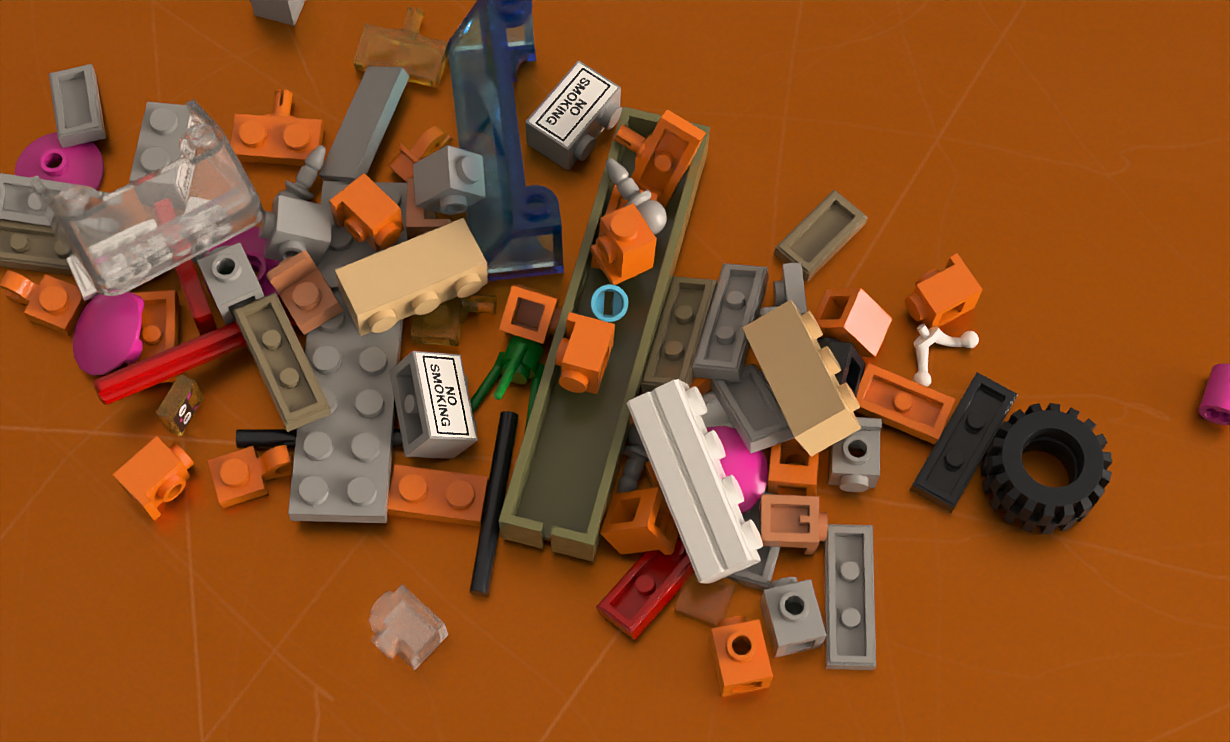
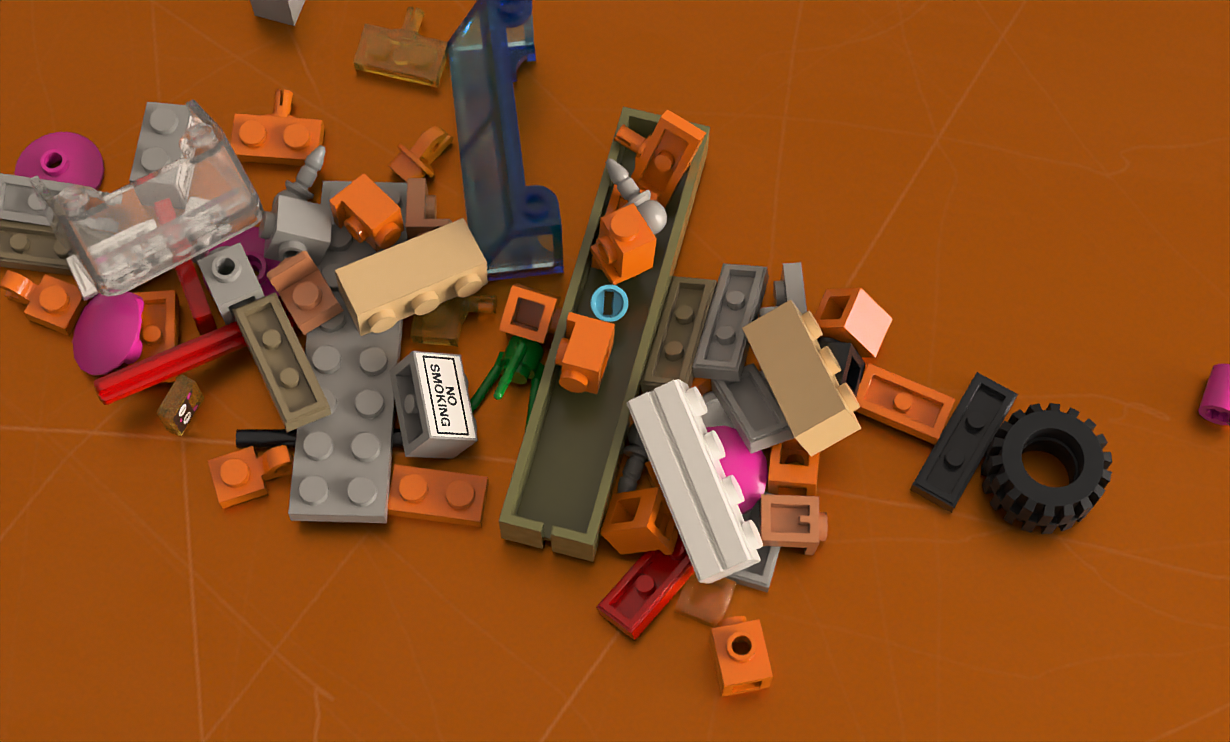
(77, 106): light grey tile -> none
(155, 475): orange brick -> none
(364, 124): light grey tile -> none
(405, 627): clear brick -> none
(449, 180): light grey brick -> none
(493, 504): black bar -> none
(574, 116): brick -> none
(792, 616): light grey brick -> none
(821, 234): dark tan tile -> none
(849, 597): light grey tile -> none
(851, 472): light grey brick -> none
(934, 335): white piece -> none
(943, 294): orange brick -> none

